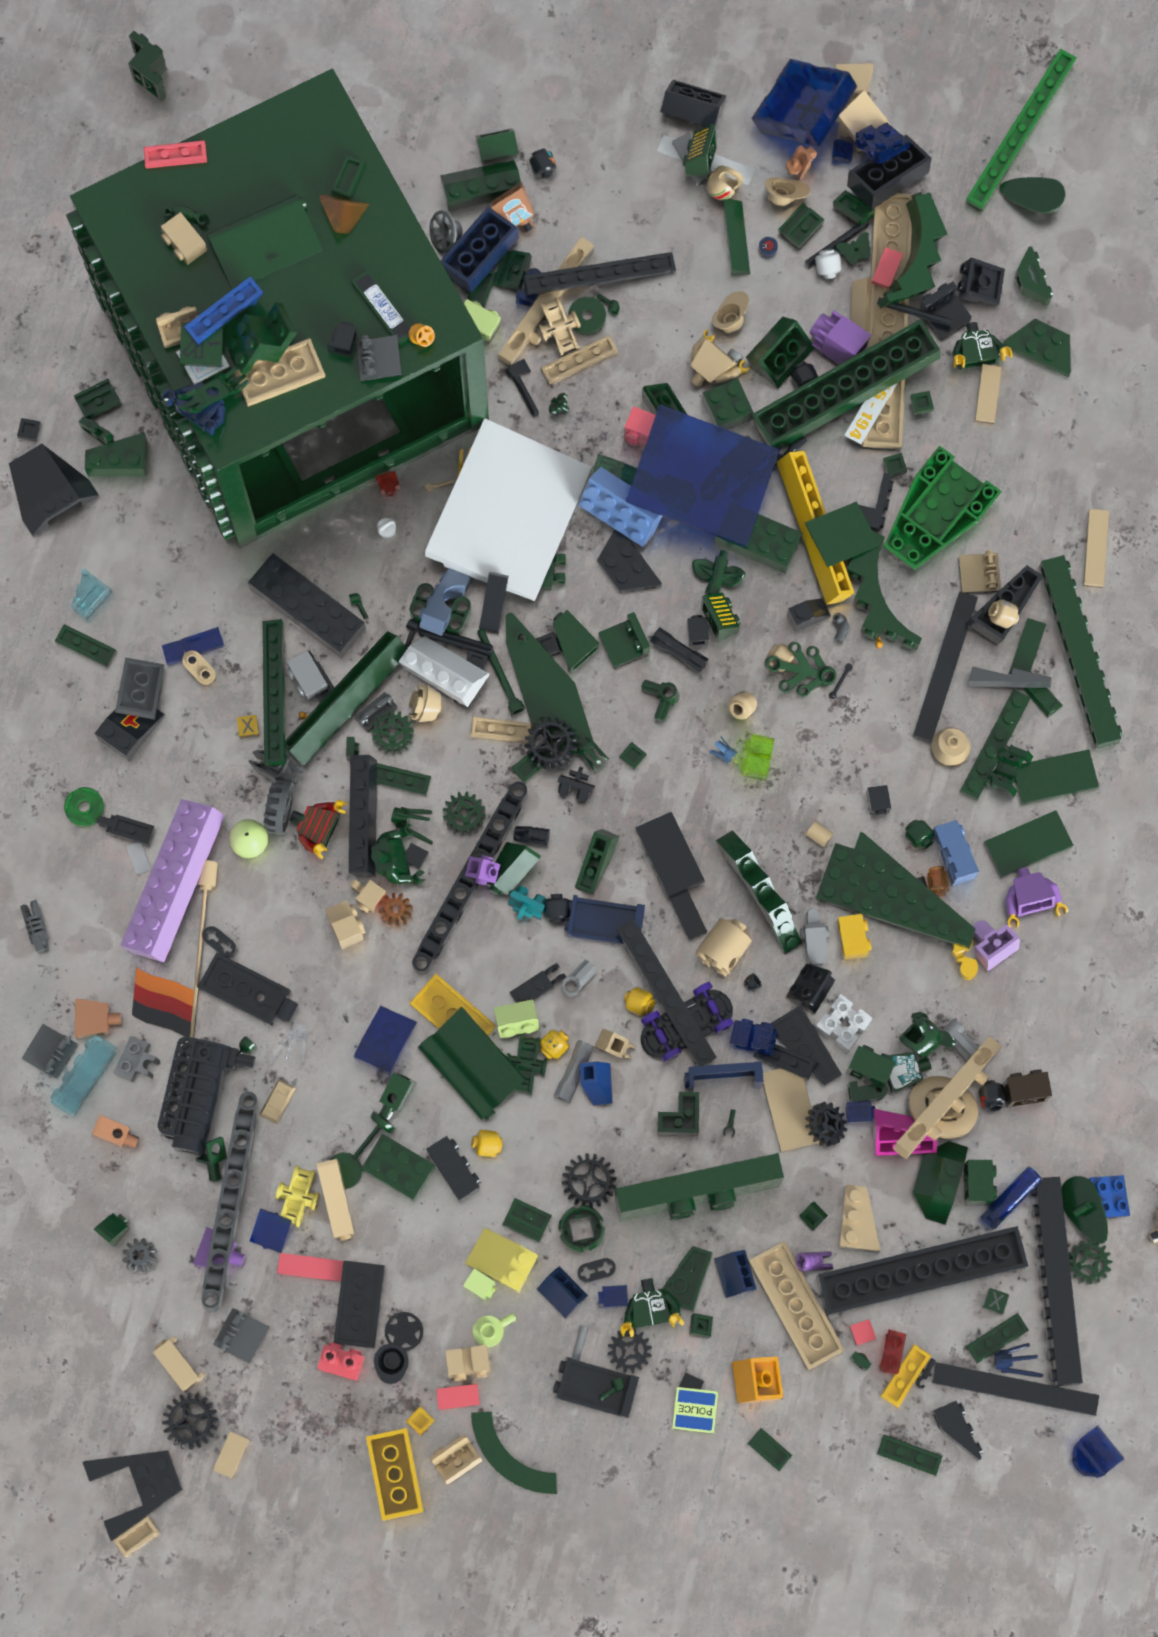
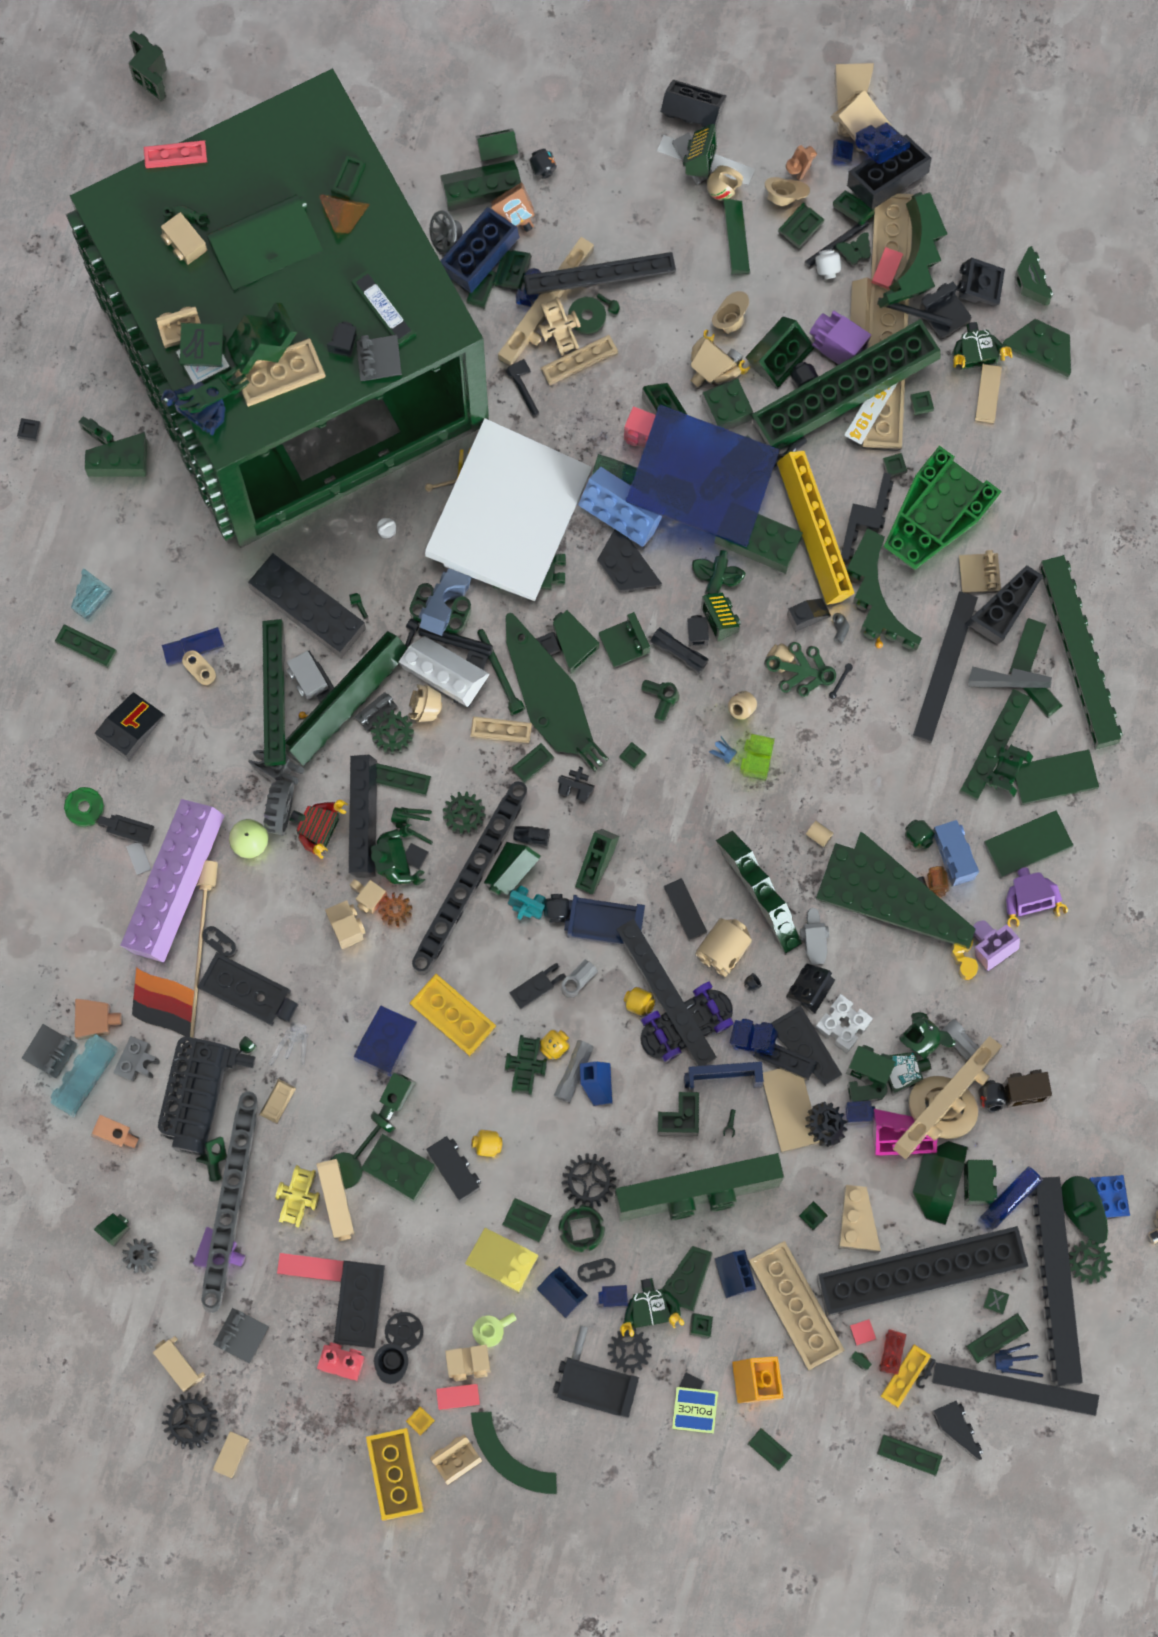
(35, 926): dark grey hinge -> none
(47, 487): black wedge -> none
(97, 399): dark green plate -> none
(136, 1536): tan tile -> none
(139, 688): dark grey plate -> none
(154, 1480): black wing -> none
(224, 310): blue piece -> none
(248, 726): yellow tile -> none
(270, 1230): clear blue piece -> none
(352, 747): dark green plate -> none
(388, 484): clear red plate -> none
(427, 334): light orange wheel -> none
(472, 1064): dark green door -> none
(480, 1285): yellowish green brick -> none
(485, 320): yellowish green brick -> none
(486, 871): medium lavender brick -> none
(493, 601): black tile -> none
(516, 1018): yellowish green brick -> none
(546, 748): black gear -> none
(559, 404): dark green plant -> none
(614, 1044): tan brick -> none
(618, 1384): dark green hand -> none
(670, 854): black tile -> none
(768, 246): tile -> none
(804, 102): clear blue tile -> none
(813, 1261): medium lavender hinge -> none
(842, 534): dark green piece -> none
(853, 936): yellow brick -> none
(878, 800): black brick -> none
(951, 746): tan cone -> none
(1003, 613): tan head -> none
(1021, 129): green plate -> none
(1035, 193): dark green shield -> none
(1095, 1454): clear blue slope -> none
(1096, 547): tan tile -> none

